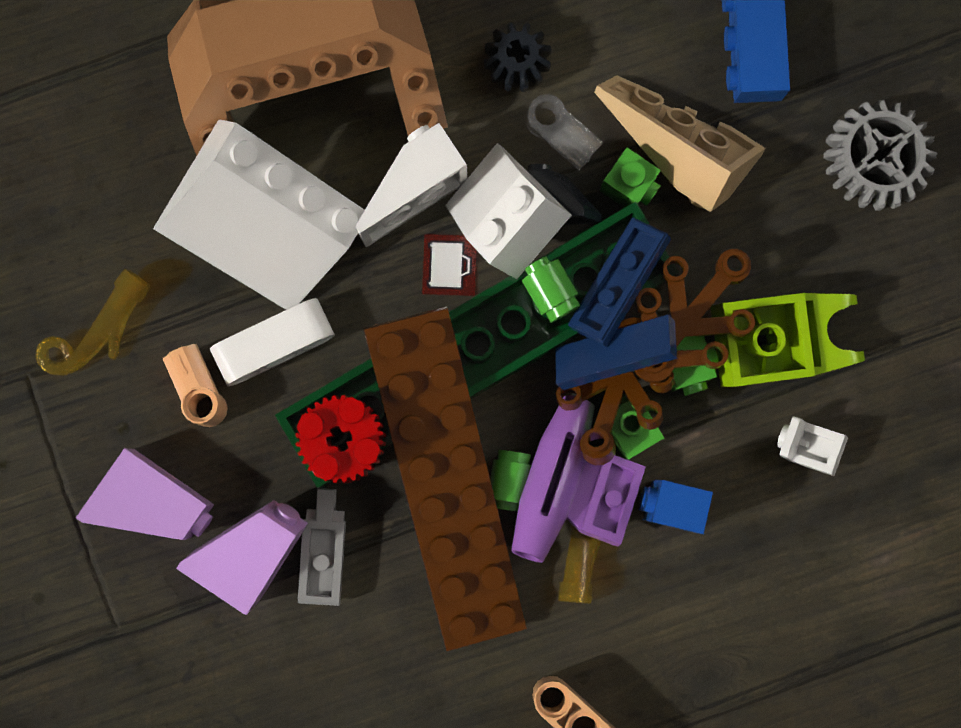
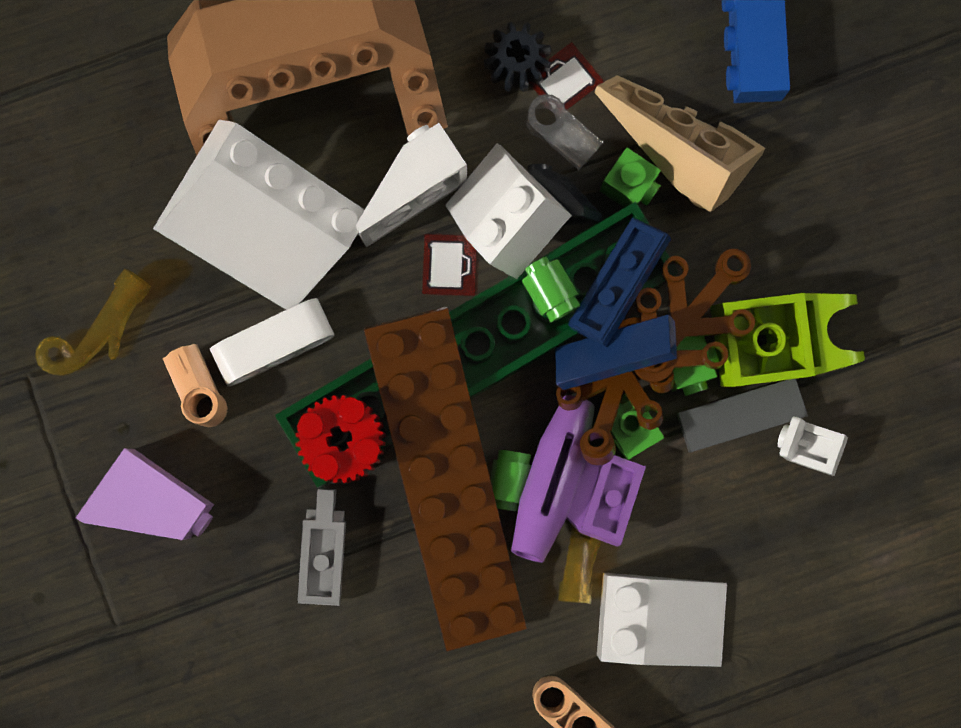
(246, 556): lavender slope -> none
(568, 77): none -> sticker
(661, 621): none -> white slope
(675, 505): blue brick -> none
(741, 415): none -> dark grey tile
(889, 169): light grey gear -> none

